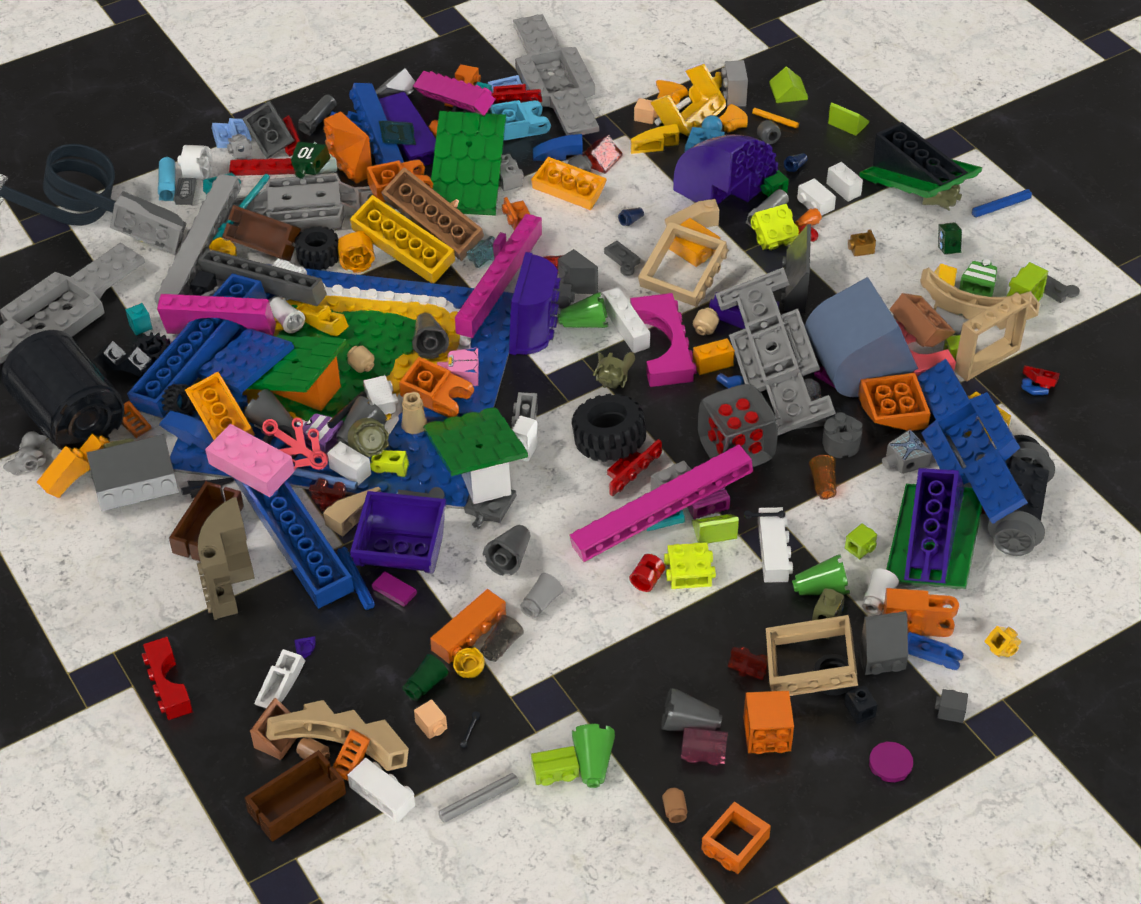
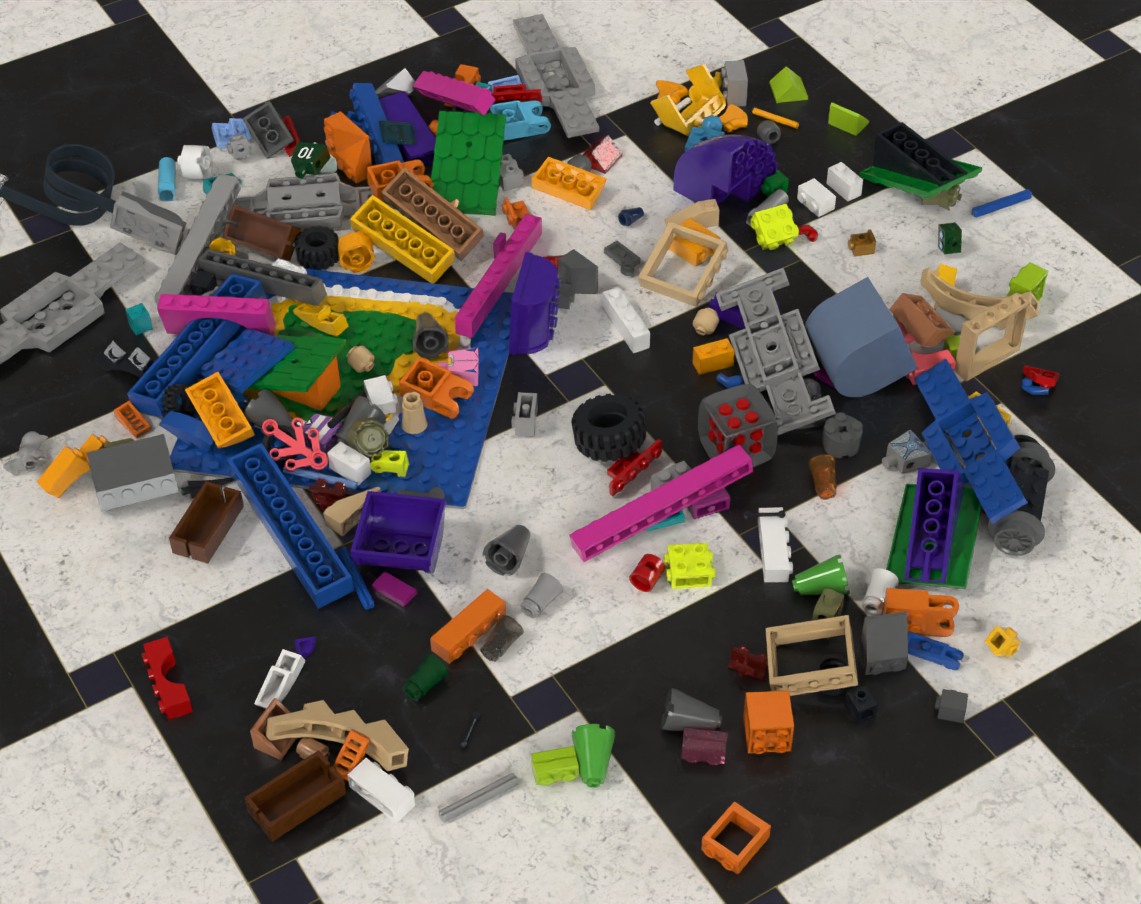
(62, 389): black container -> none
(152, 345): black gear -> none
(185, 191): dark grey tile -> none
(223, 558): dark tan slope -> none
(245, 203): teal bar -> none
(250, 460): bright pink brick -> none
(261, 167): red plate -> none
(286, 315): white plant -> none
(317, 114): dark grey piece -> none
(430, 719): light nougat brick -> none
(469, 662): yellow hair -> none
(478, 449): green piece -> none
(482, 253): clear light blue hips -> none
(490, 510): dark grey plate -> none
(527, 433): white brick -> none
(559, 148): blue slope -> none
(585, 313): bright green cone -> none
(612, 370): olive hat -> none
(644, 111): light nougat brick -> none
(655, 139): yellow slope -> none
(675, 805): medium nougat brick -> none
(676, 363): dark pink arch -> none
(716, 528): lime slope -> none
(794, 162): dark blue cone -> none
(797, 272): dark grey slope -> none
(811, 217): orange cone -> none
(861, 541): lime brick -> none
(891, 761): magenta tile -> none
(895, 401): orange slope -> none
(979, 278): bright green torso -> none
(1059, 291): dark grey hinge -> none

